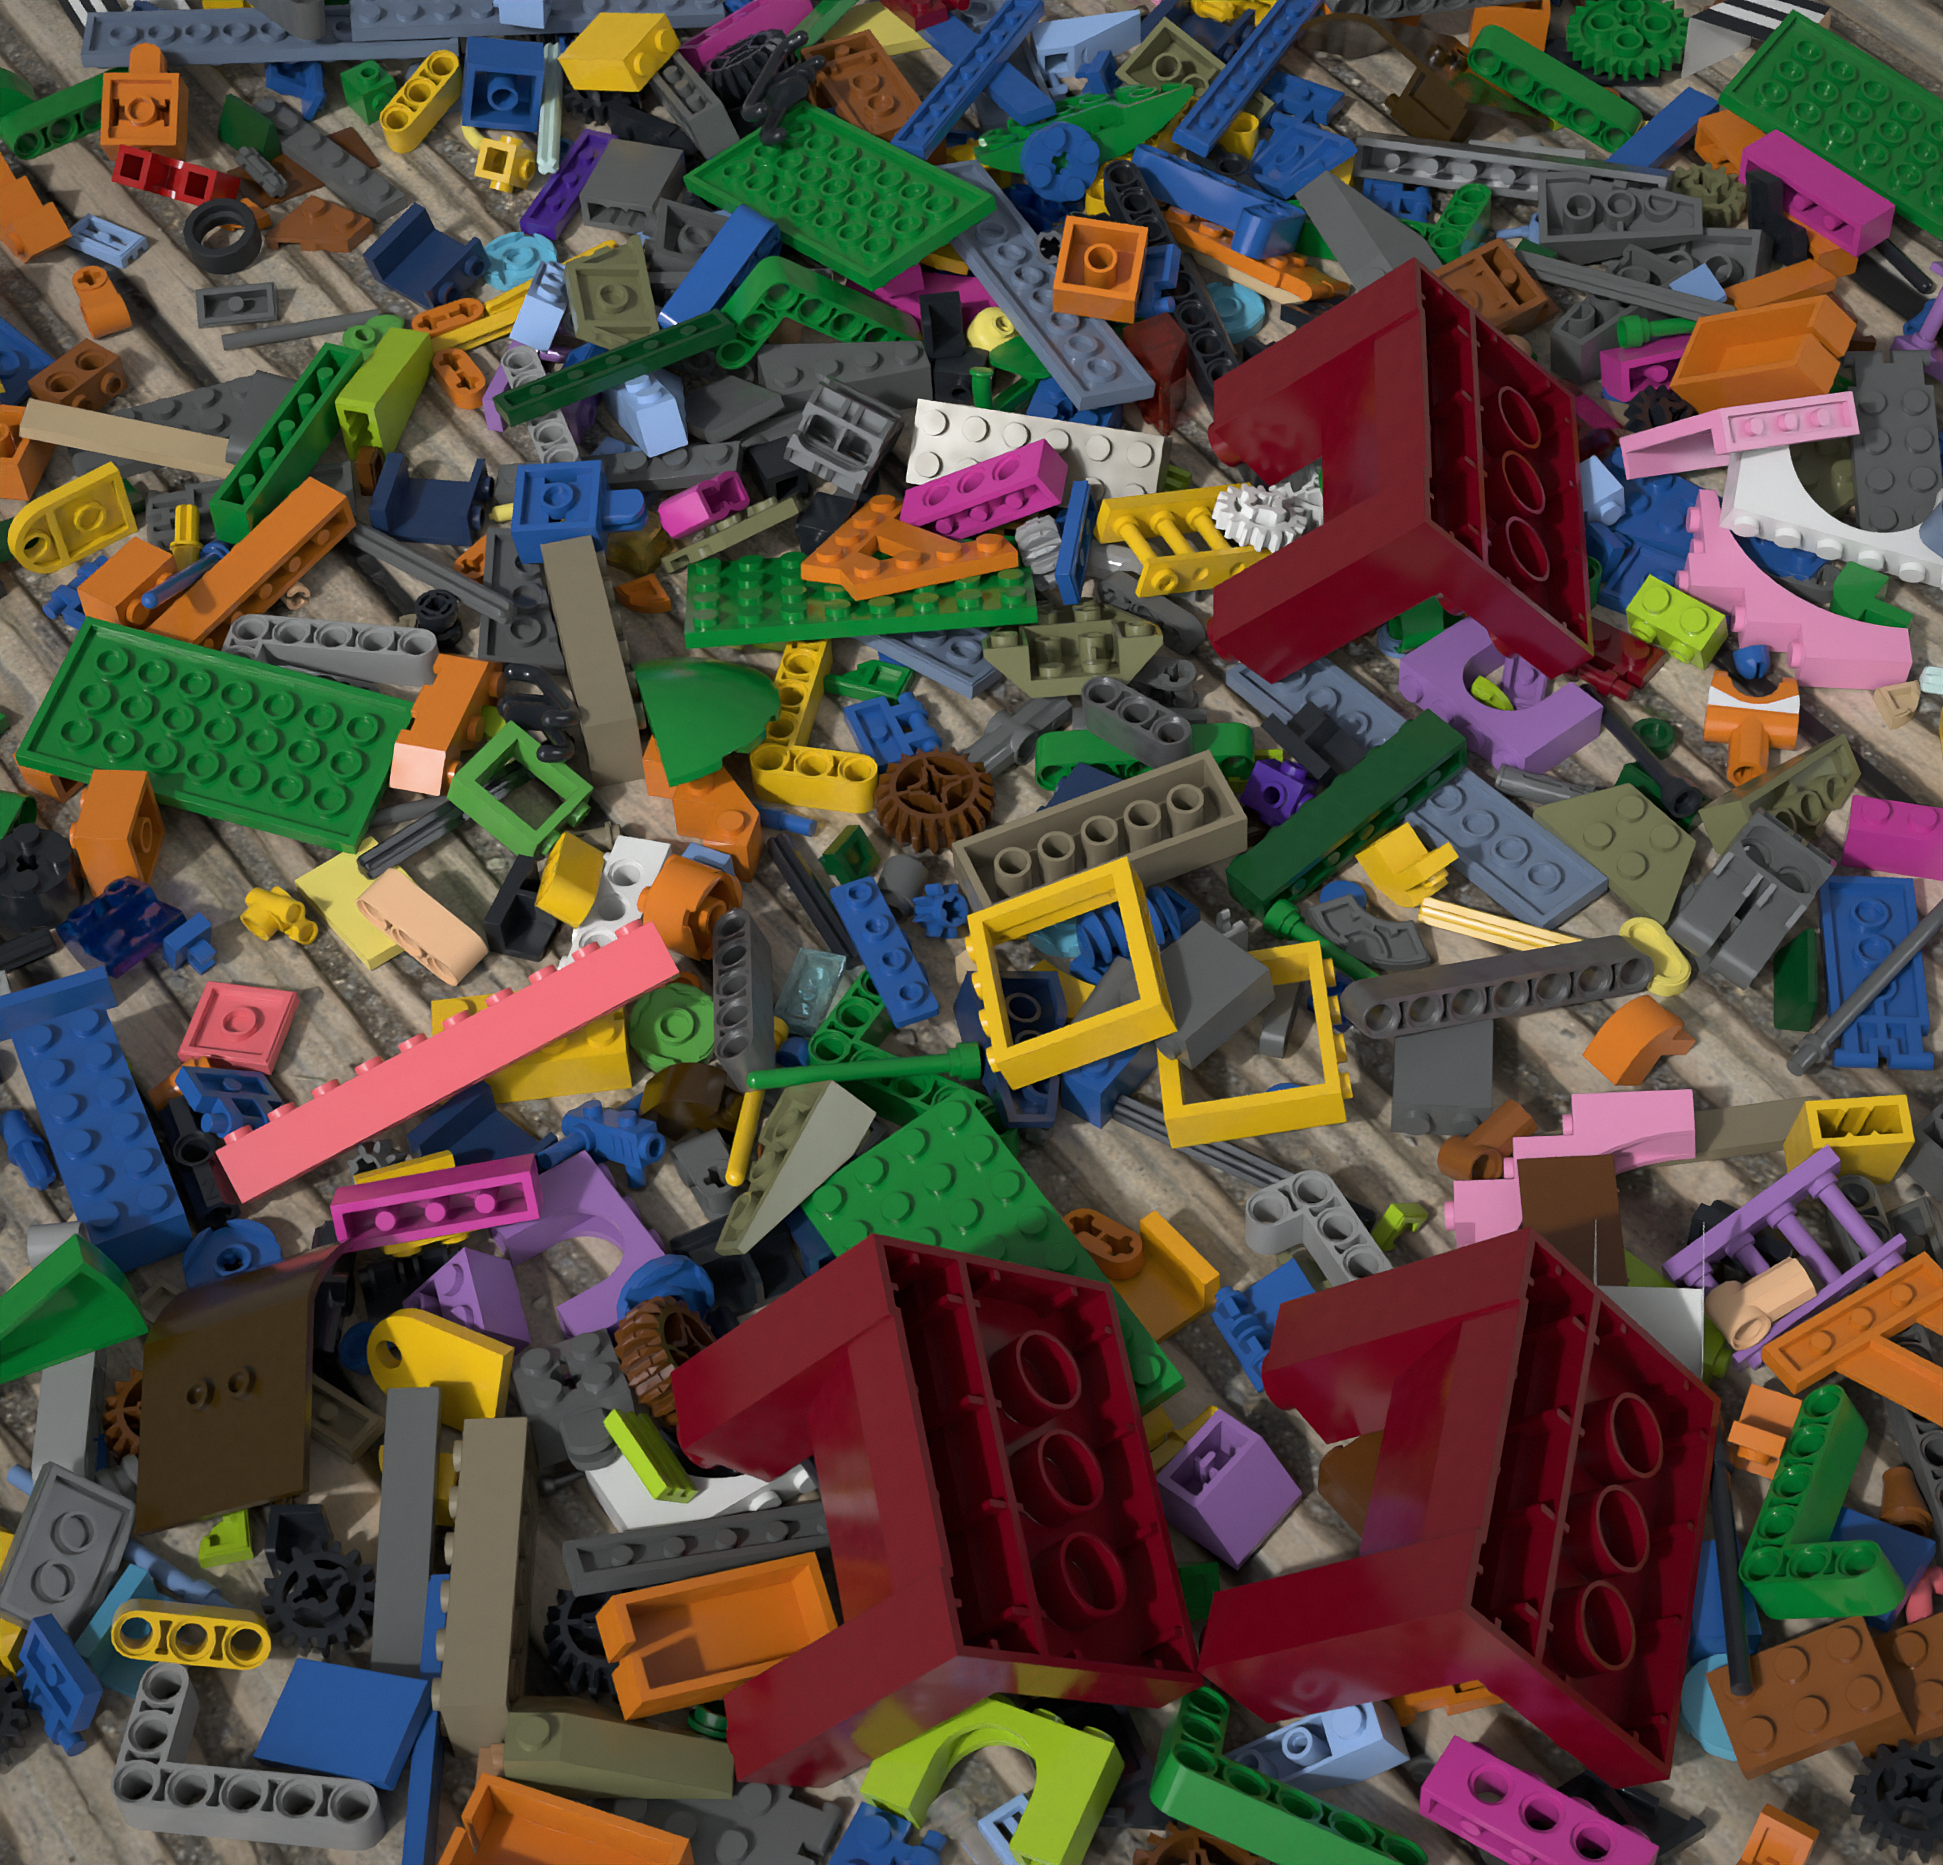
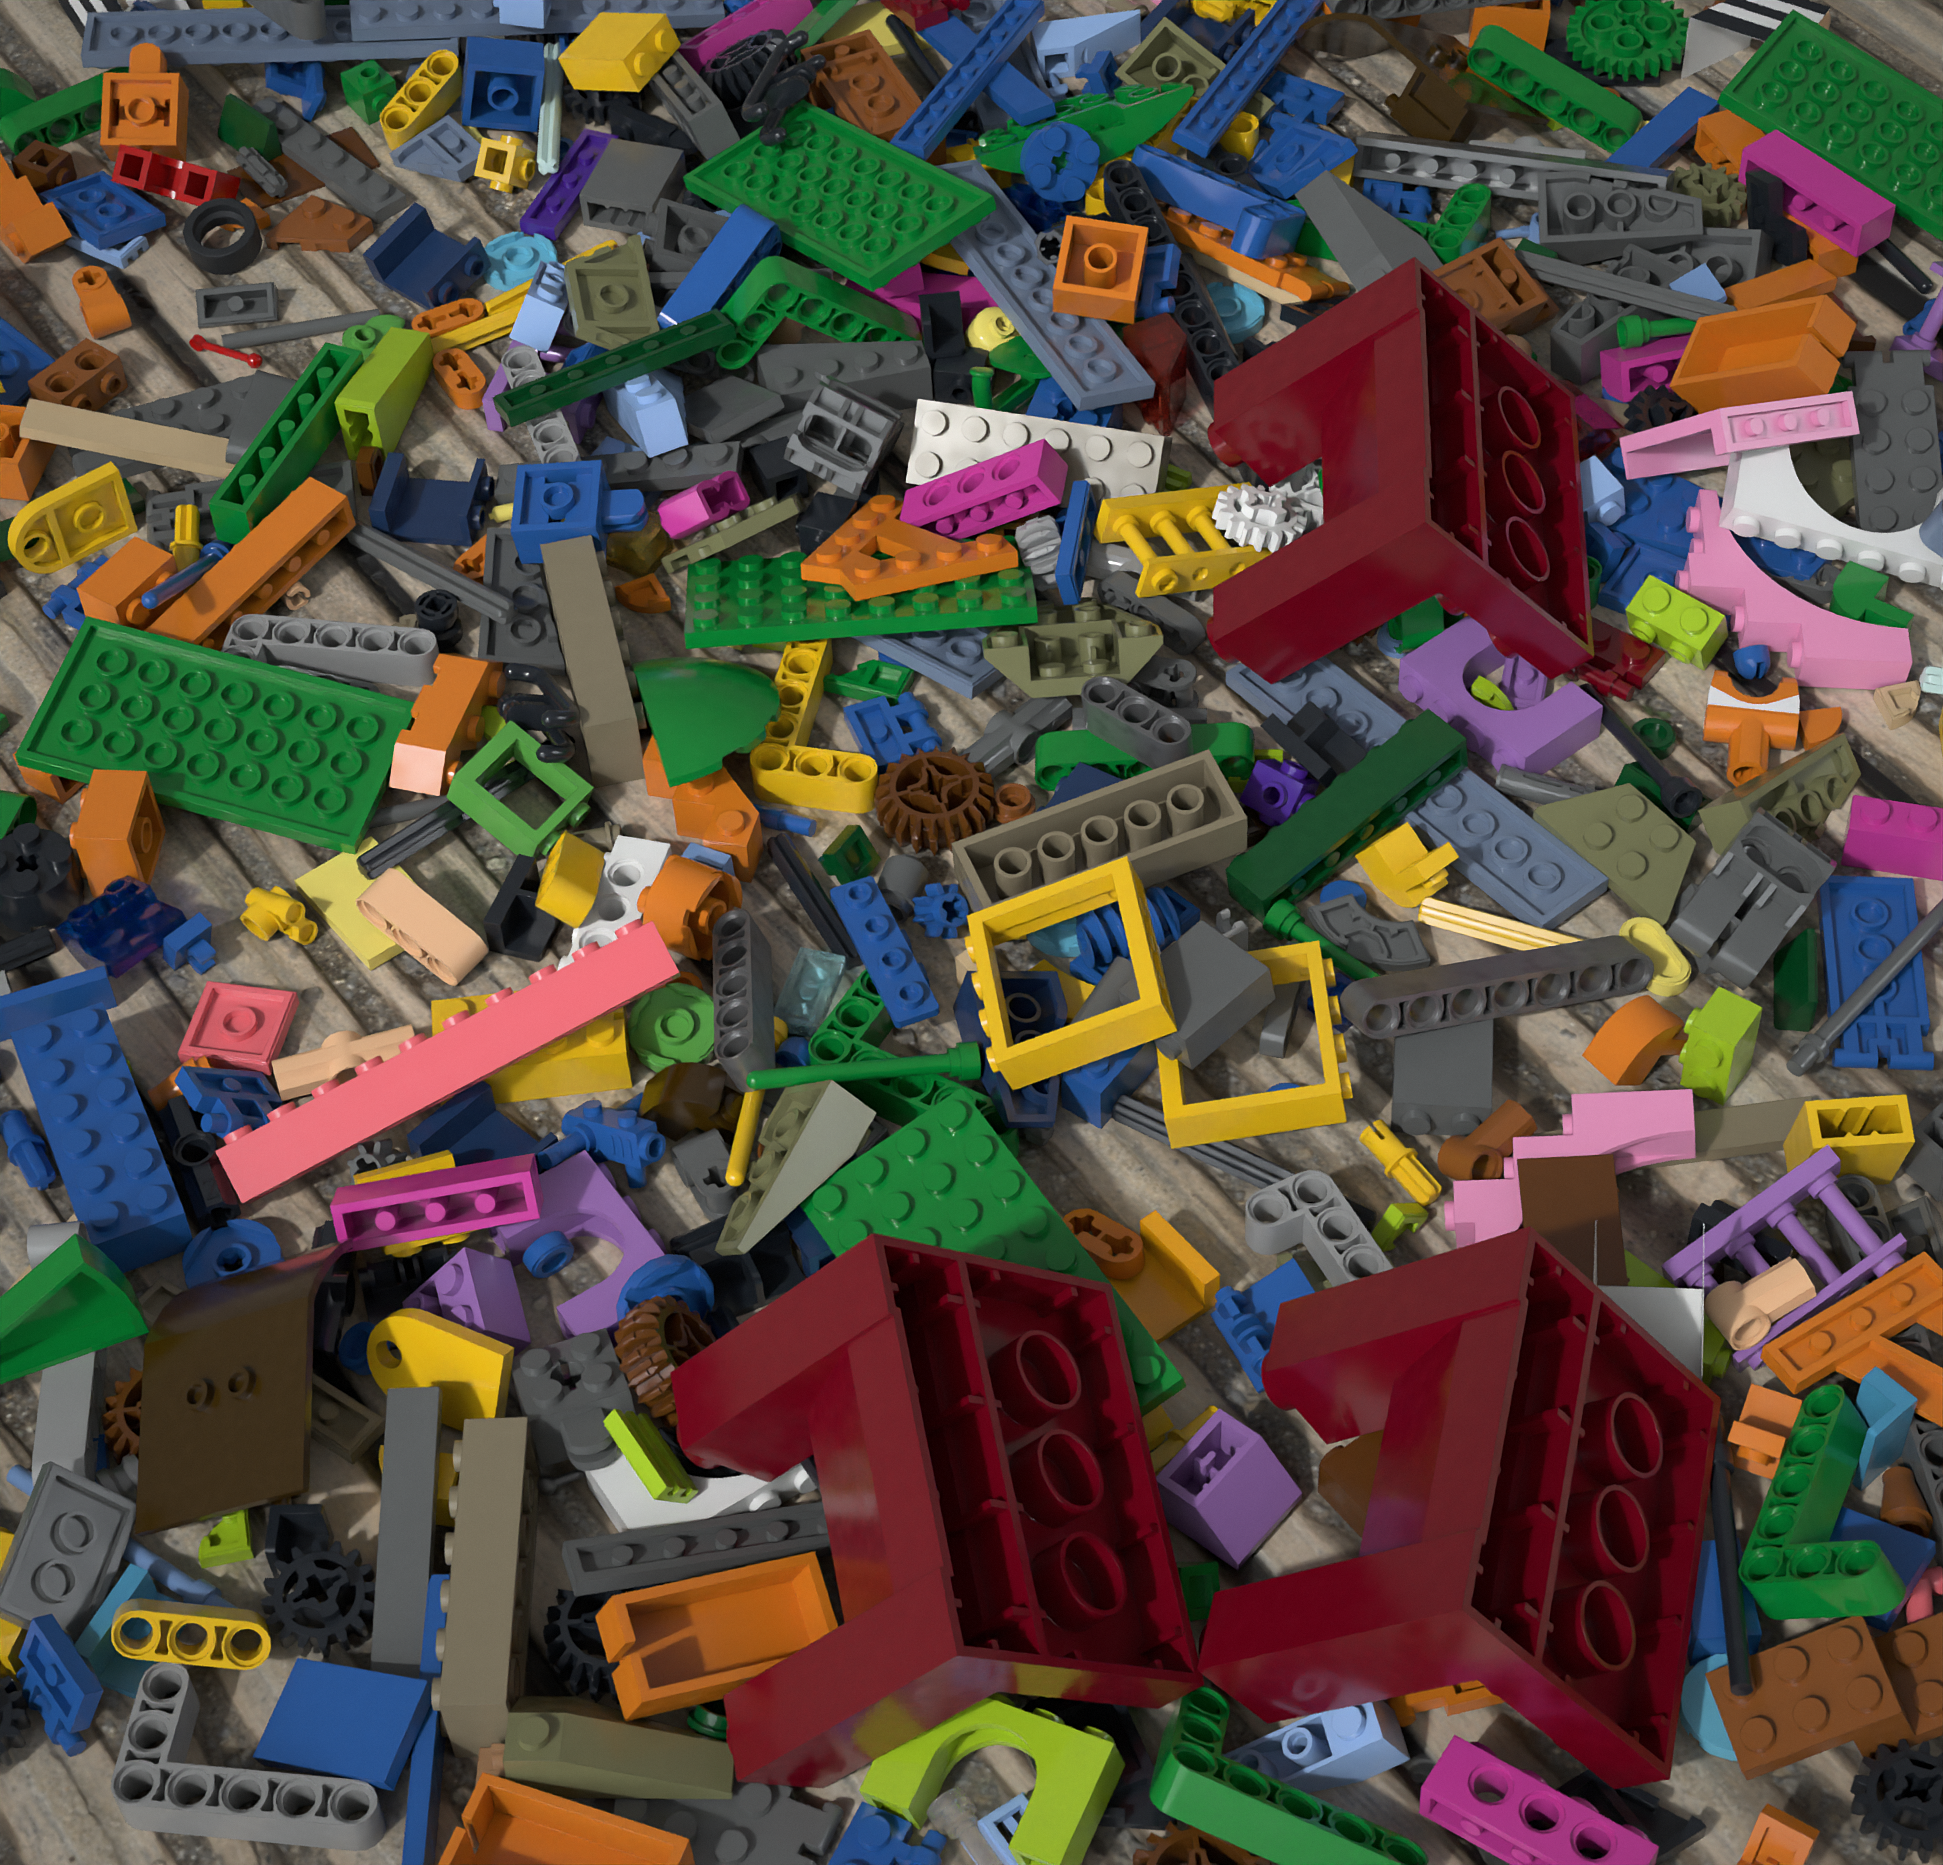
(52, 166): none -> reddish brown brick
(103, 210): none -> blue tile
(199, 343): none -> red hinge
(335, 1060): none -> light nougat piece
(440, 151): none -> sand blue wing
(548, 1254): none -> blue tile
(923, 65): none -> black piece
(1013, 802): none -> dark orange plate
(1401, 1163): none -> yellow axle
(1719, 1045): none -> lime brick
(1818, 725): none -> orange tile
(1888, 1415): none -> dark azure panel

